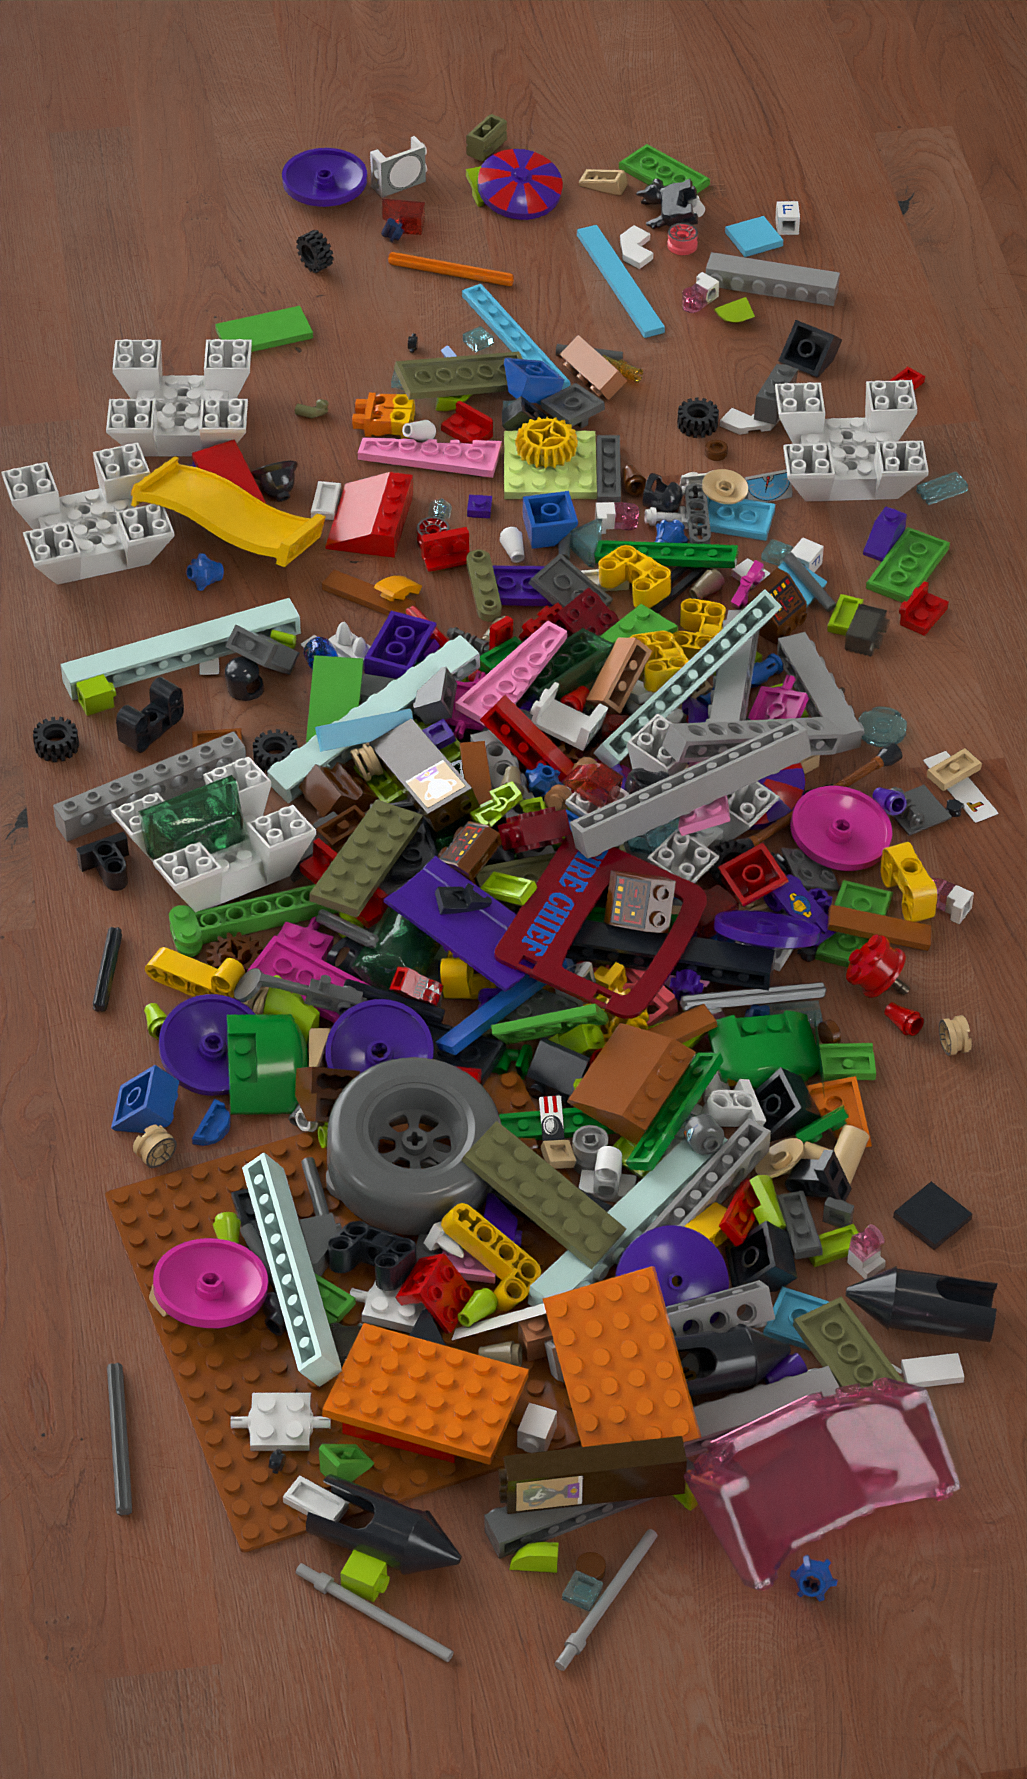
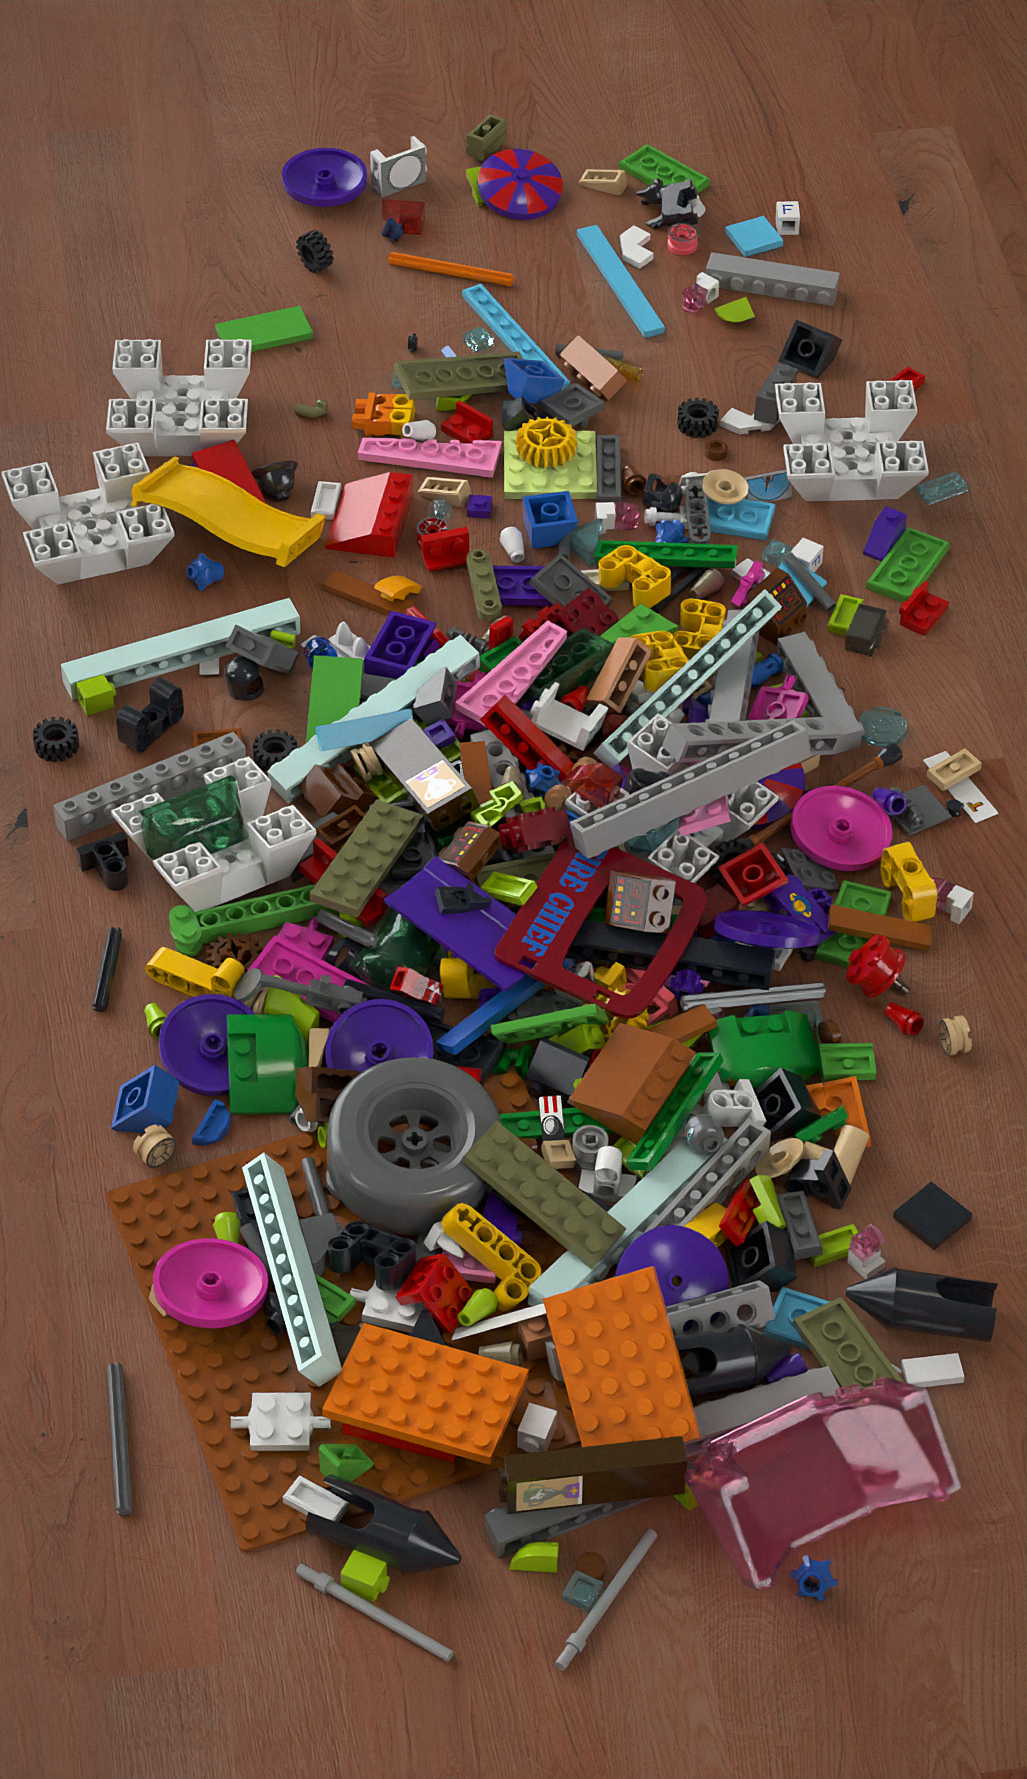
(277, 1461): black piece -> none
(453, 490): none -> tan slope
(838, 1212): dark grey plate -> none

